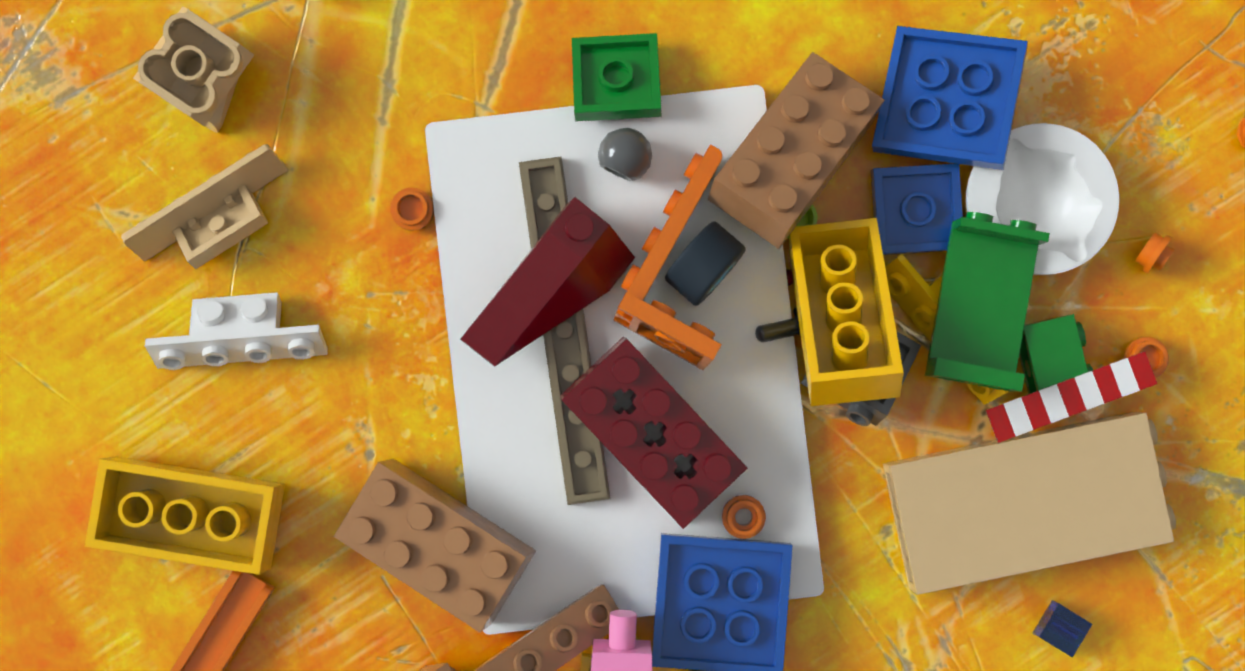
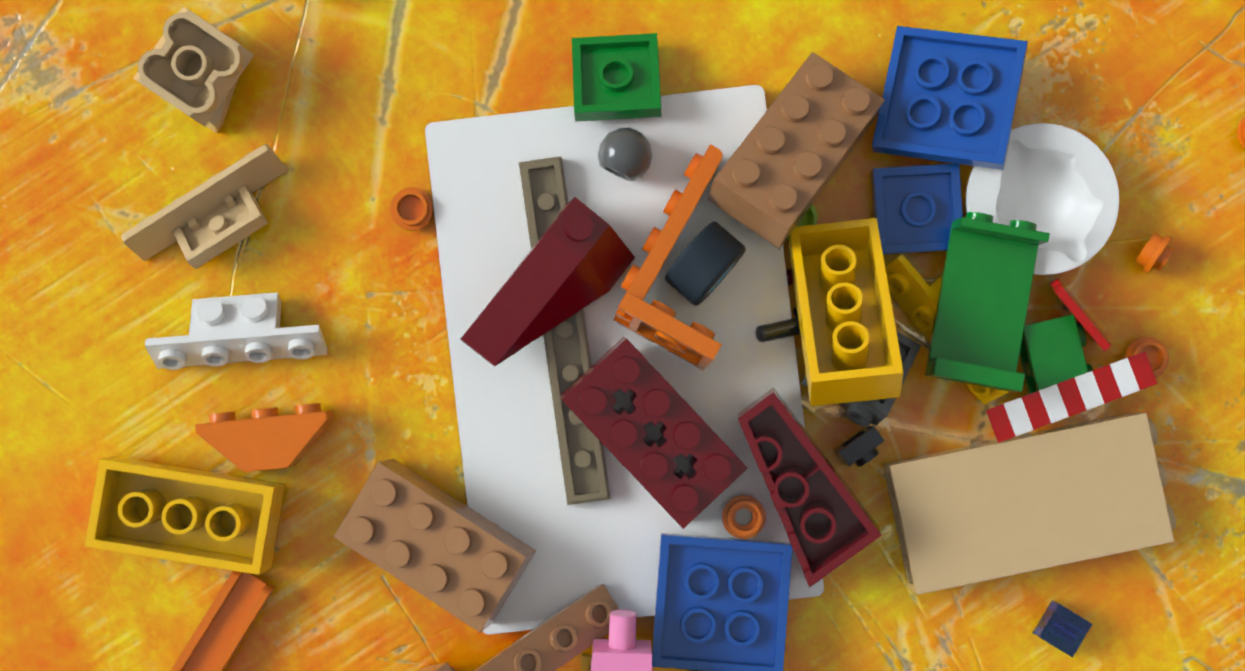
(267, 438): none -> orange slope
(811, 497): none -> dark red wedge
(860, 447): none -> black plate
(1081, 315): none -> red piece

